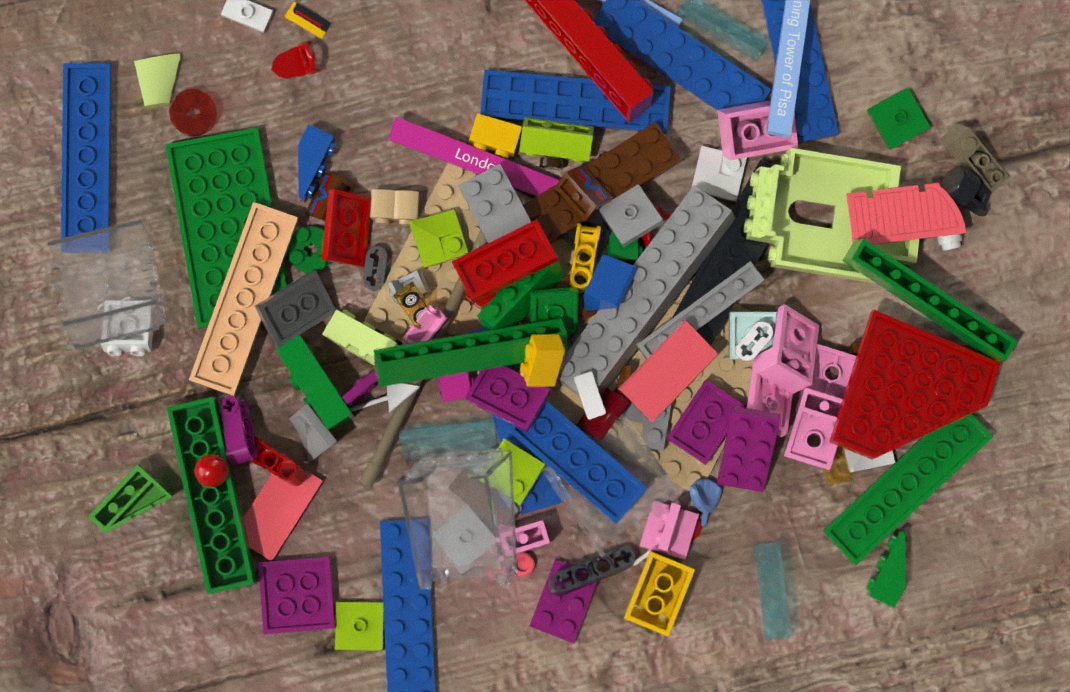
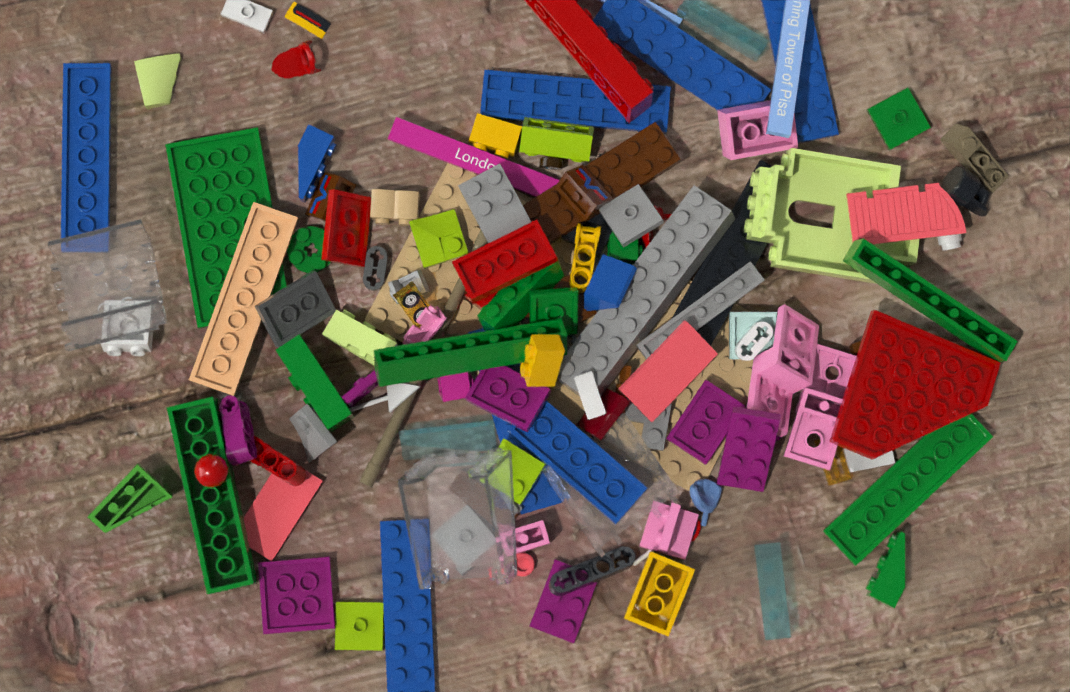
(181, 106): clear red plate -> none
(718, 174): white plate -> none

